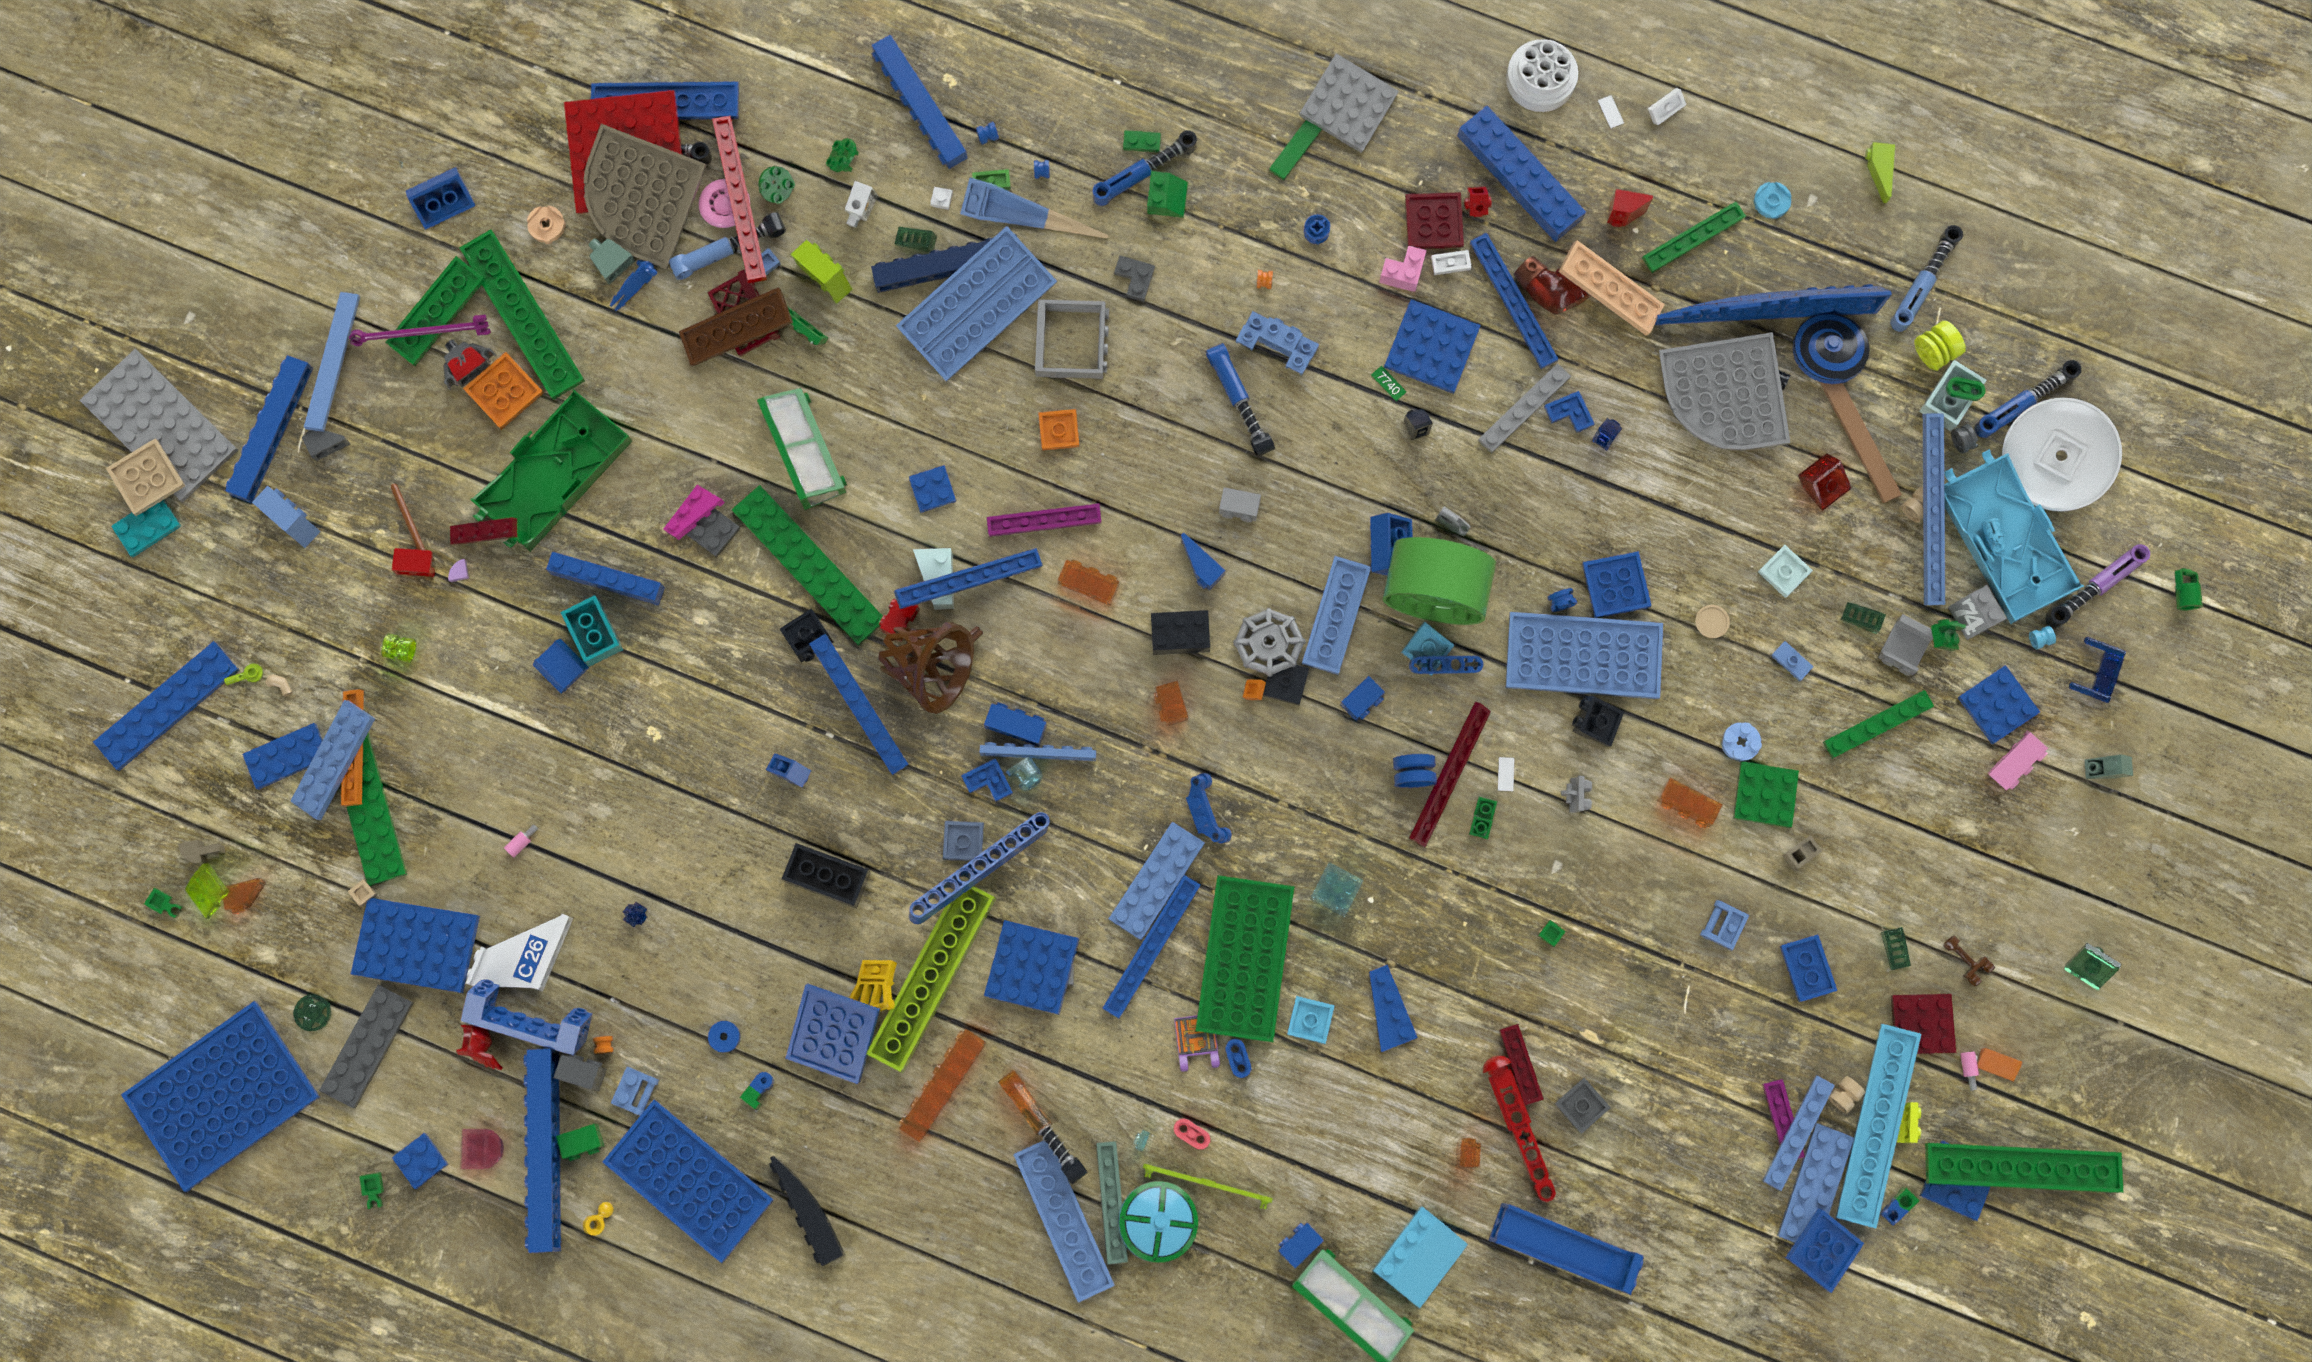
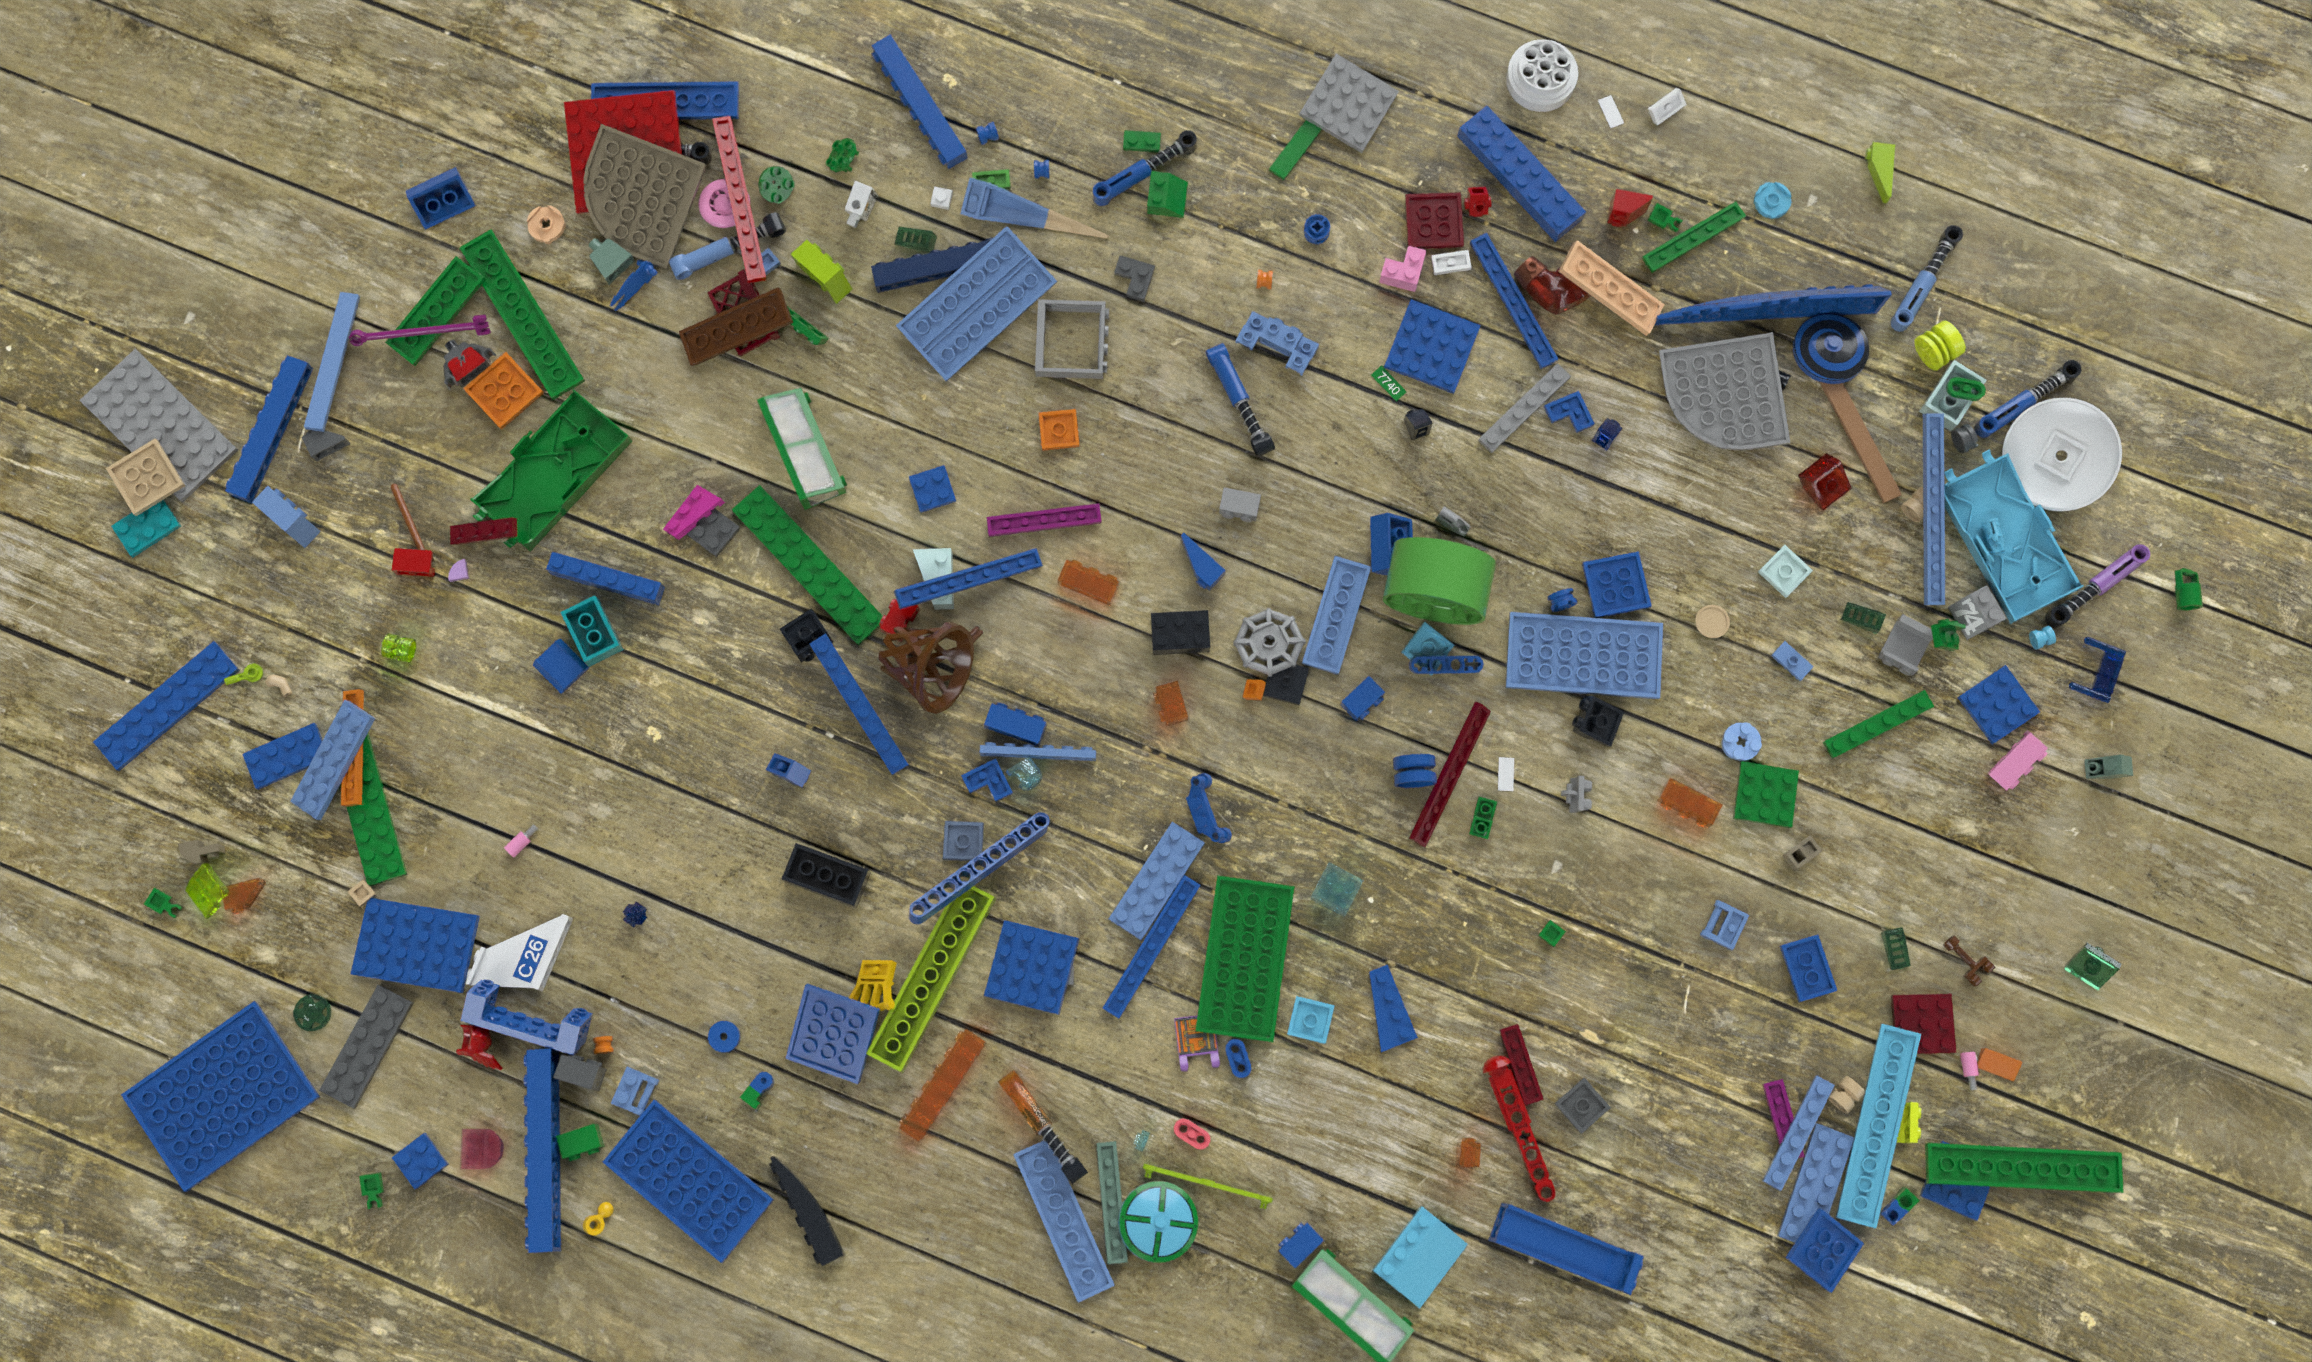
(1661, 217): none -> green plate

